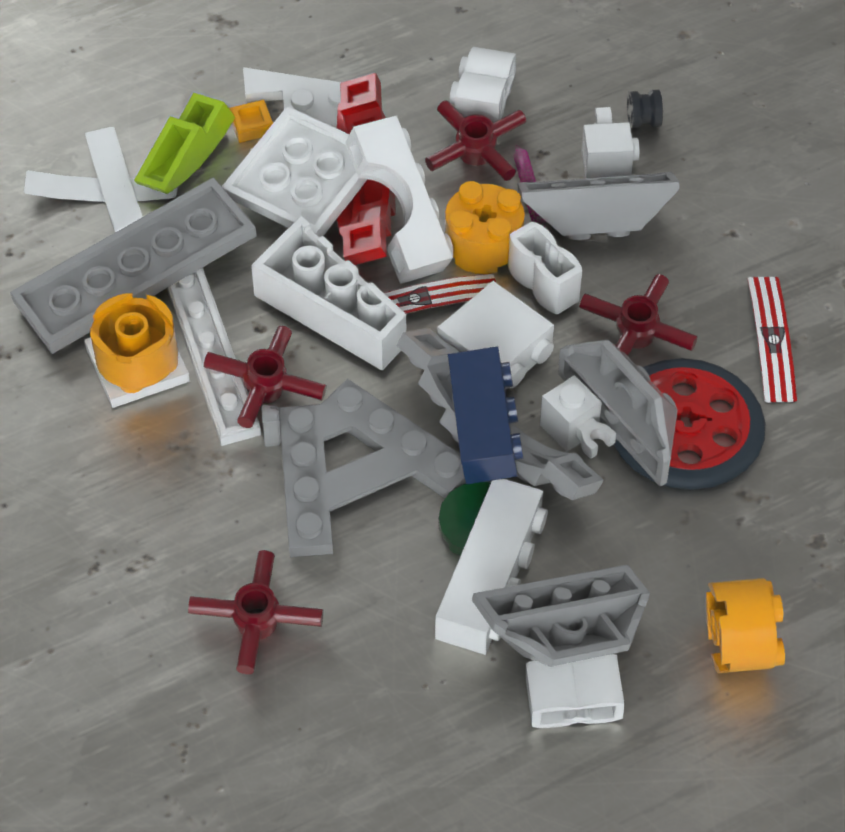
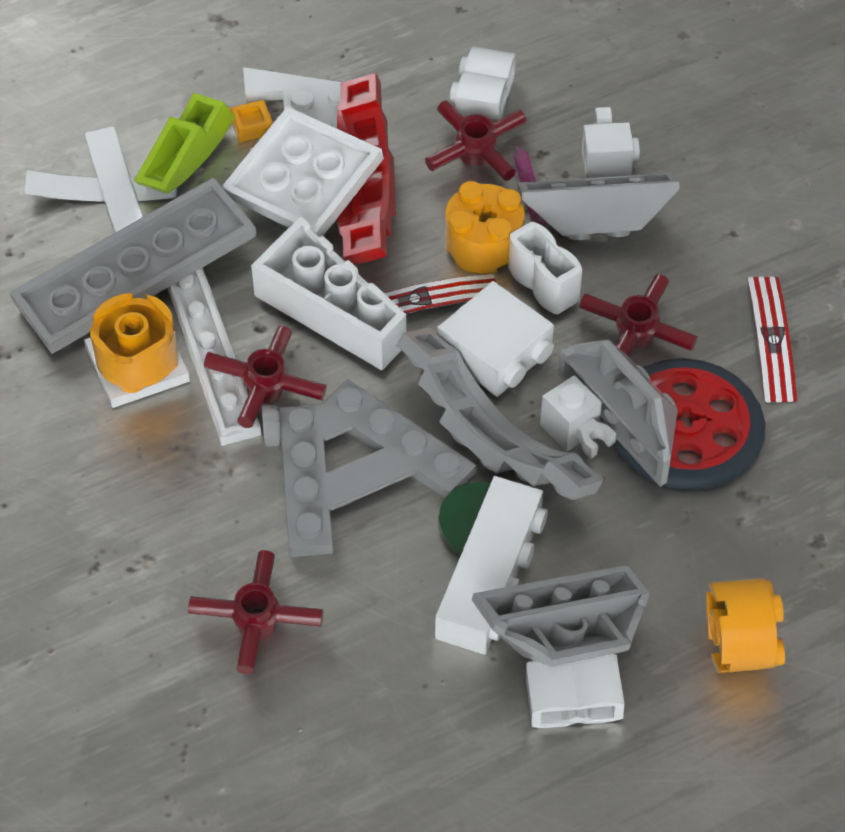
(384, 155): white arch -> none
(484, 415): dark blue brick -> none
(644, 108): black wheel -> none

